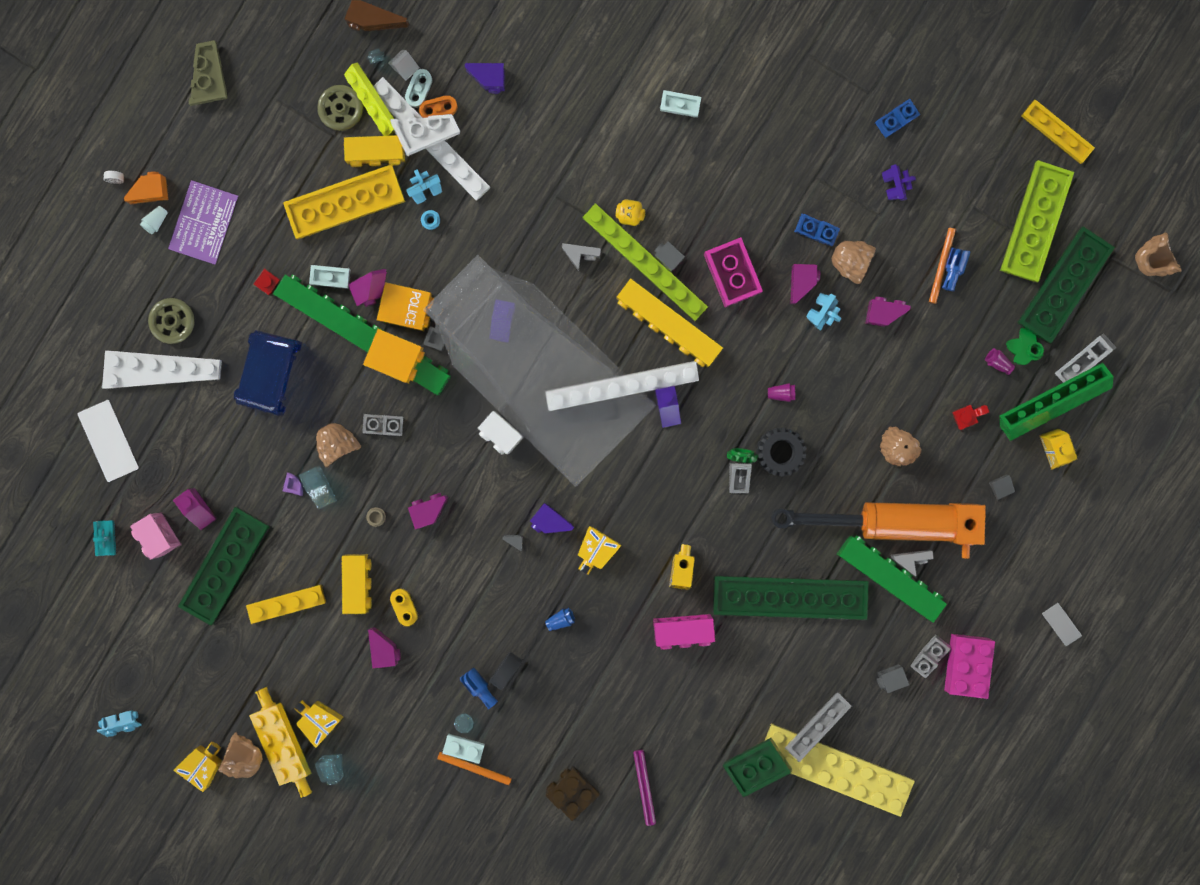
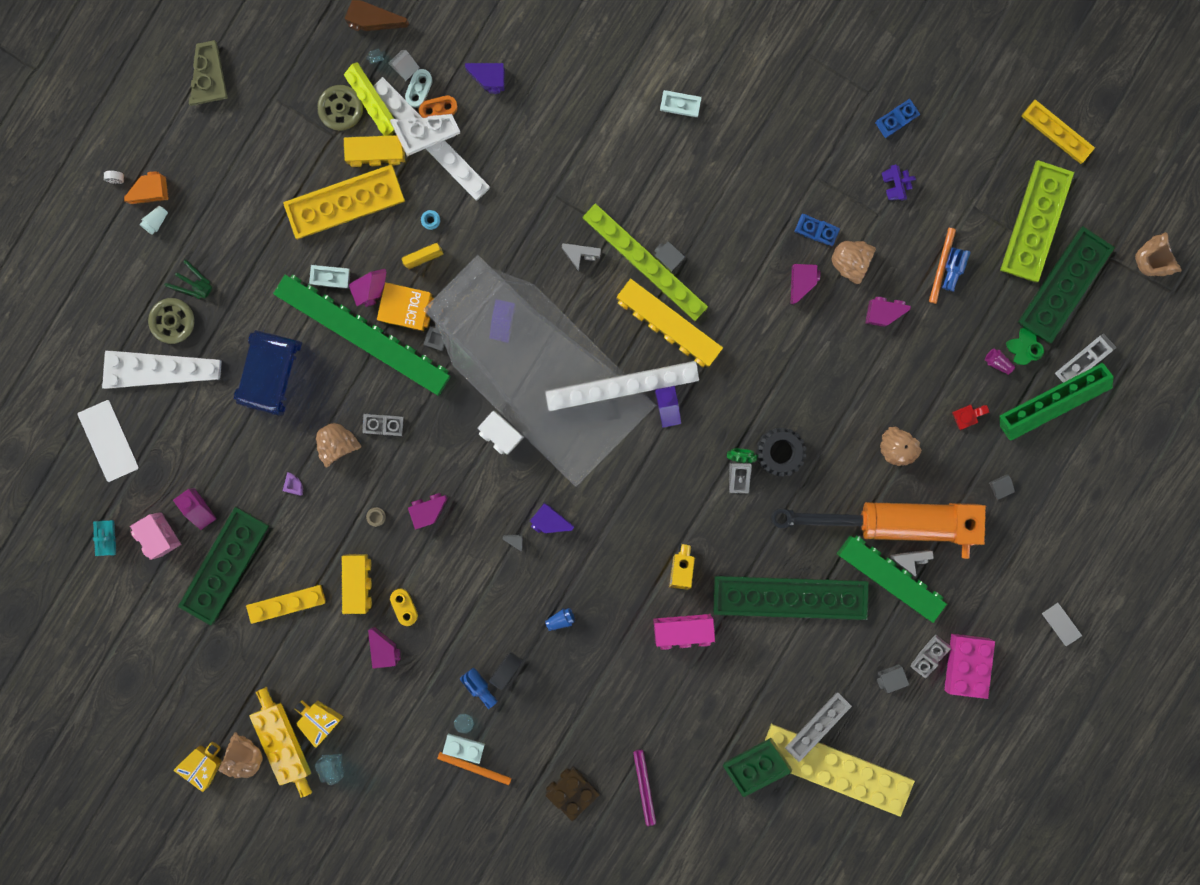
(111, 726): medium azure hinge -> none
(201, 288): none -> dark green plant
(203, 222): medium lavender sticker -> none
(267, 282): red plate -> none
(317, 487): clear light blue slope -> none
(394, 356): light orange brick -> none
(422, 256): none -> yellow tile
(431, 183): medium azure hips -> none
(596, 550): yellow torso -> none
(630, 212): yellow head -> none
(733, 272): dark pink brick -> none
(782, 392): magenta cone -> none
(828, 304): medium azure hips -> none
(1058, 448): yellow torso -> none

